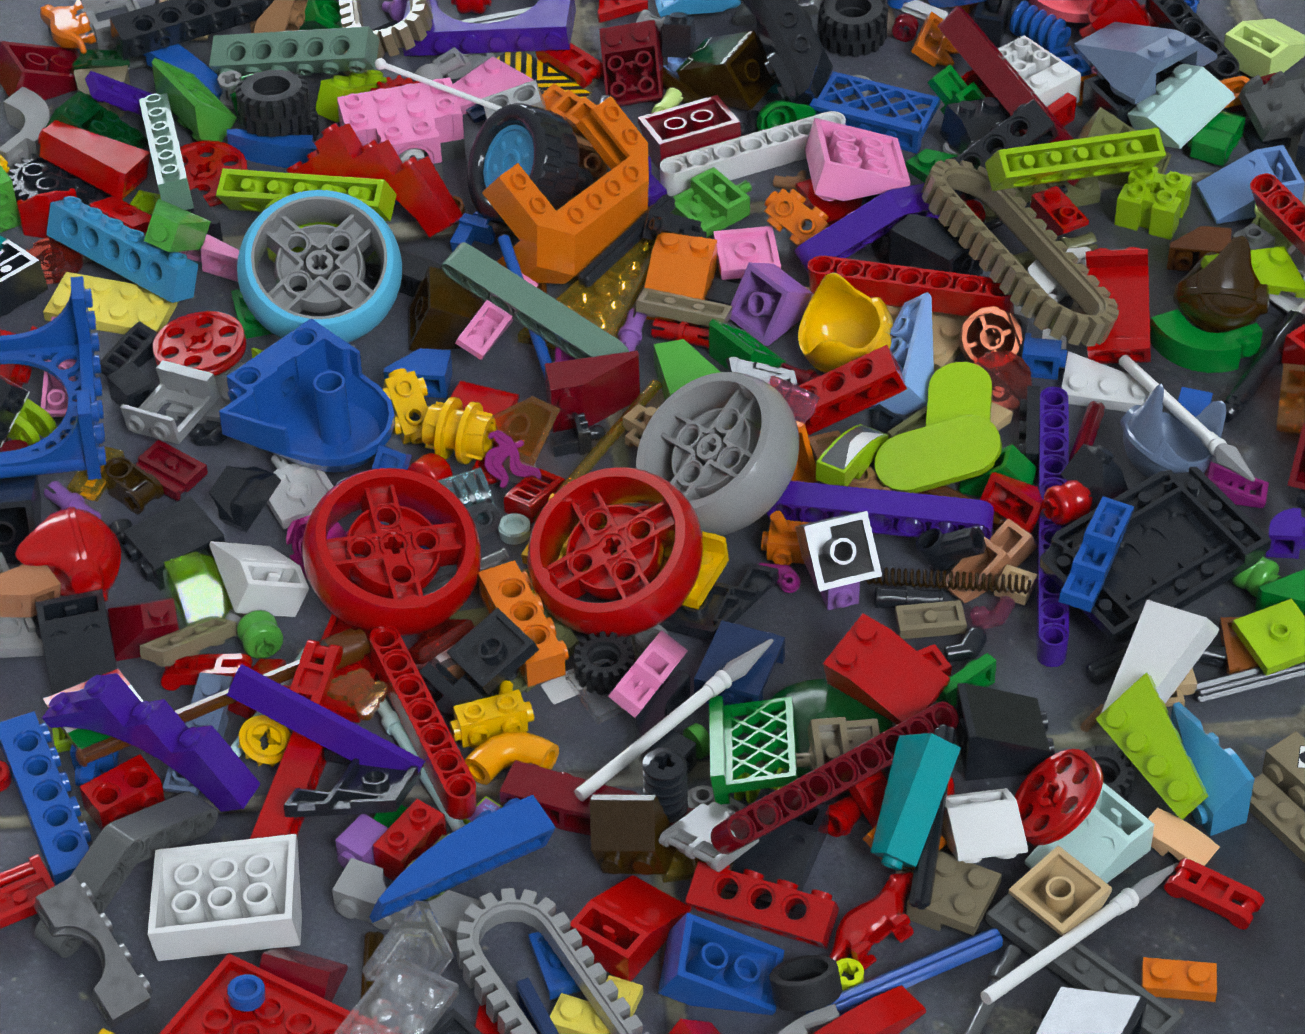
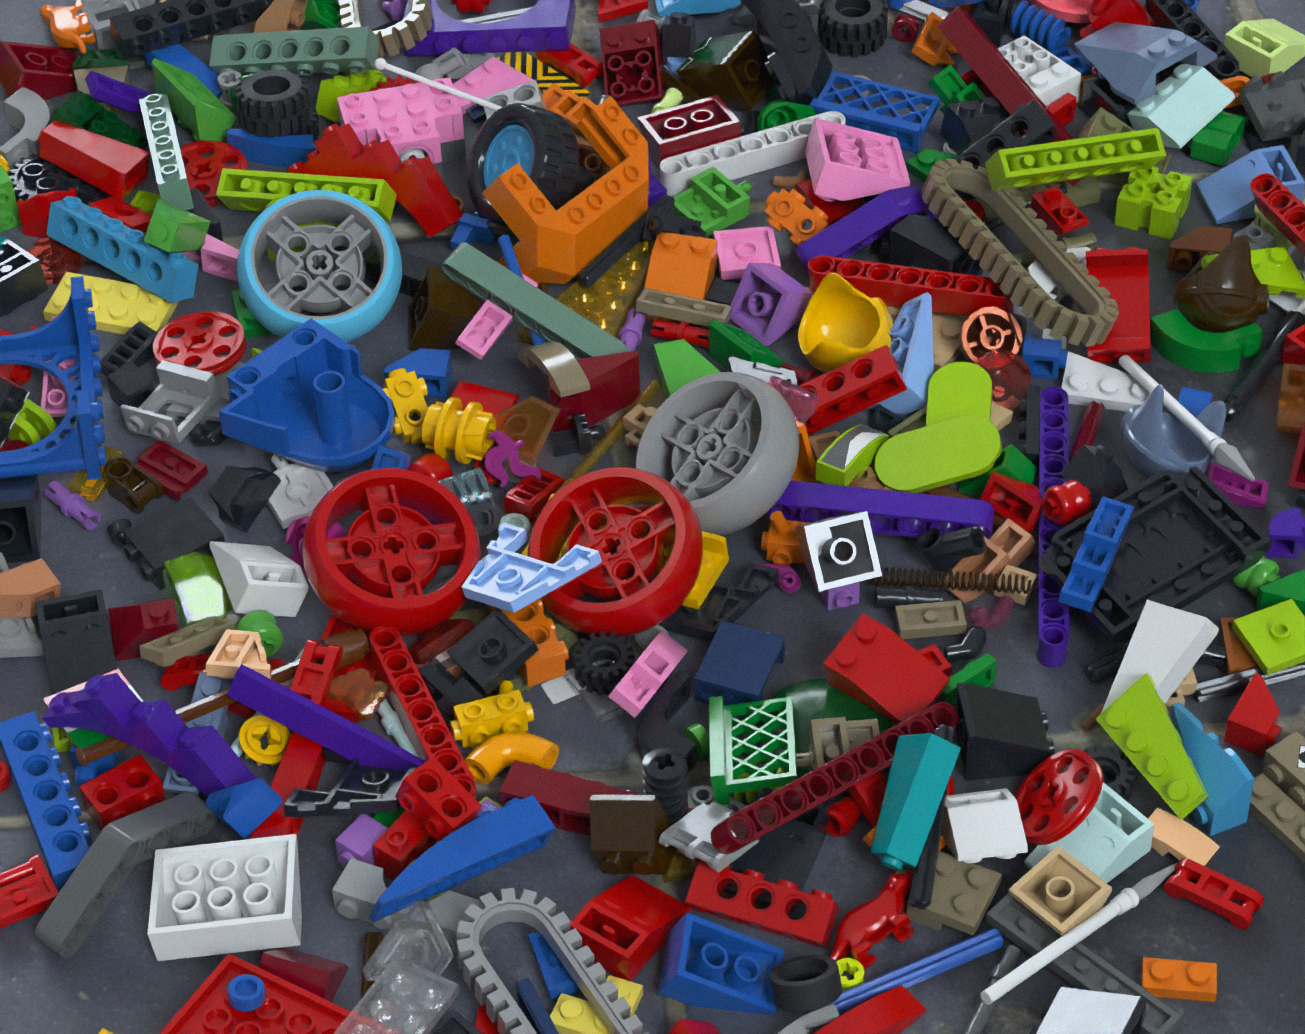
(70, 912): flat silver arch -> none
(76, 549): red piece -> none
(235, 649): none -> light nougat wing
(244, 805): none -> blue slope
(442, 797): none -> red brick
(516, 580): none -> light blue wing
(559, 364): none -> dark tan slope
(715, 685): white piece -> none
(1254, 719): none -> red slope

